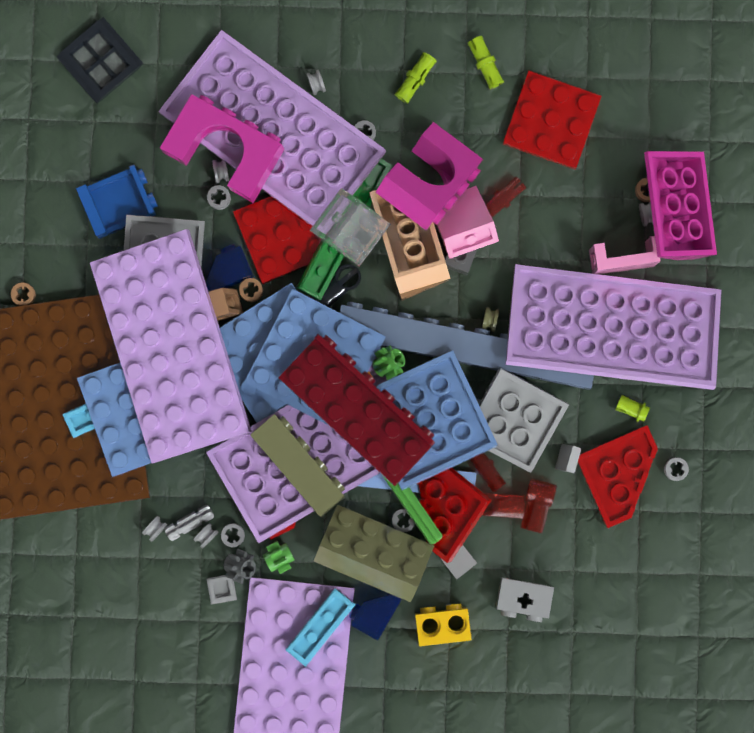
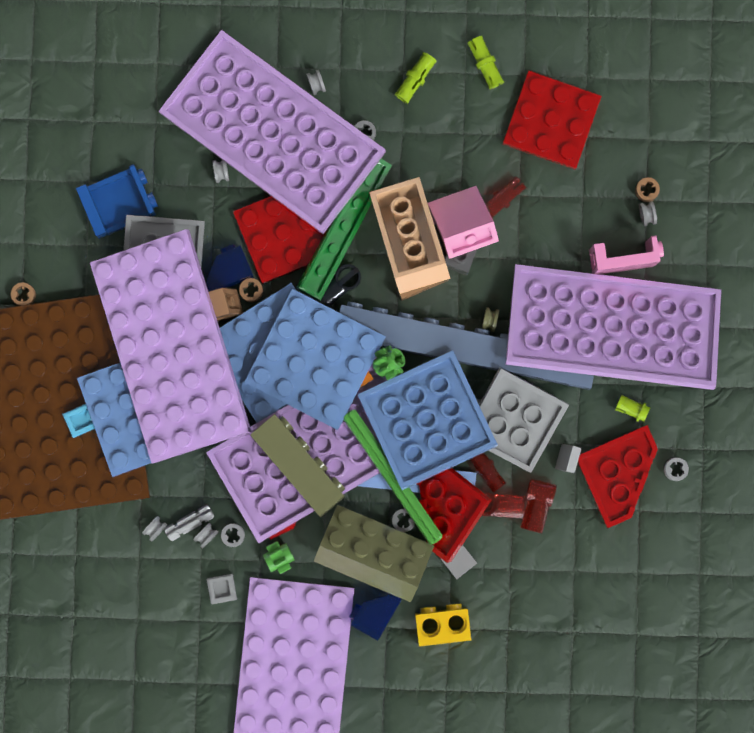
(100, 60): black piece -> none
(201, 119): dark pink arch -> none
(224, 203): light grey bush -> none
(239, 566): dark grey gear -> none
(320, 627): medium azure tile -> none
(350, 227): clear slope -> none
(357, 409): dark red bracket -> none
(425, 201): dark pink arch -> none
(539, 594): light grey brick -> none
(680, 205): dark pink slope -> none

